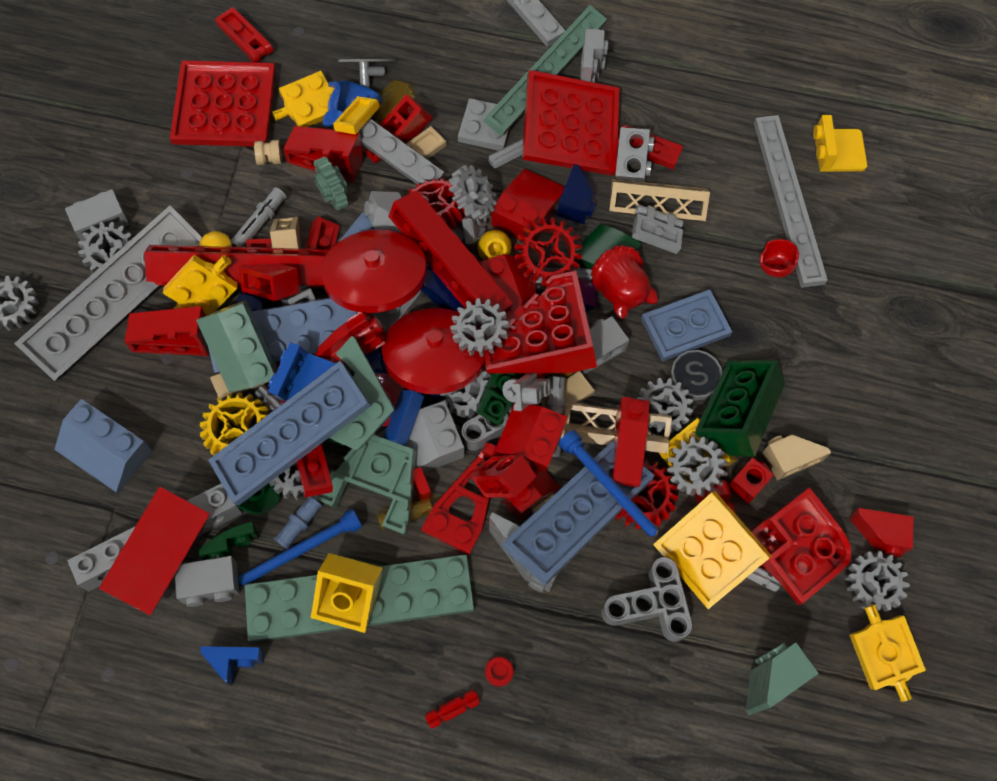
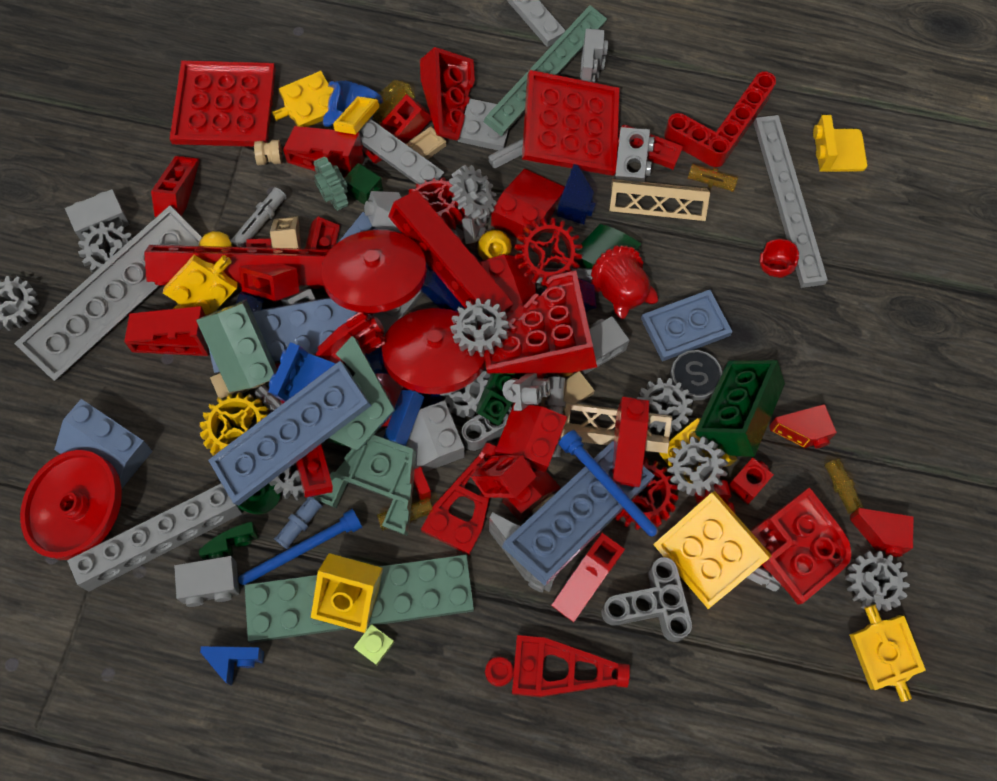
(70, 504): none -> red dish
(154, 551): red tile -> none
(175, 185): none -> red slope
(243, 35): red plate -> none
(362, 182): none -> dark green brick
(366, 70): light grey shield -> none
(374, 644): none -> yellowish green plate
(446, 86): none -> red wedge
(452, 709): red axle -> none
(528, 669): none -> red plate
(588, 577): none -> slope
(658, 228): light grey plate -> none
(717, 146): none -> red beam
(729, 182): none -> clear yellow pin
(777, 676): sand green slope -> none
(793, 455): tan slope -> none
(806, 427): none -> red slope
(843, 485): none -> clear yellow pin

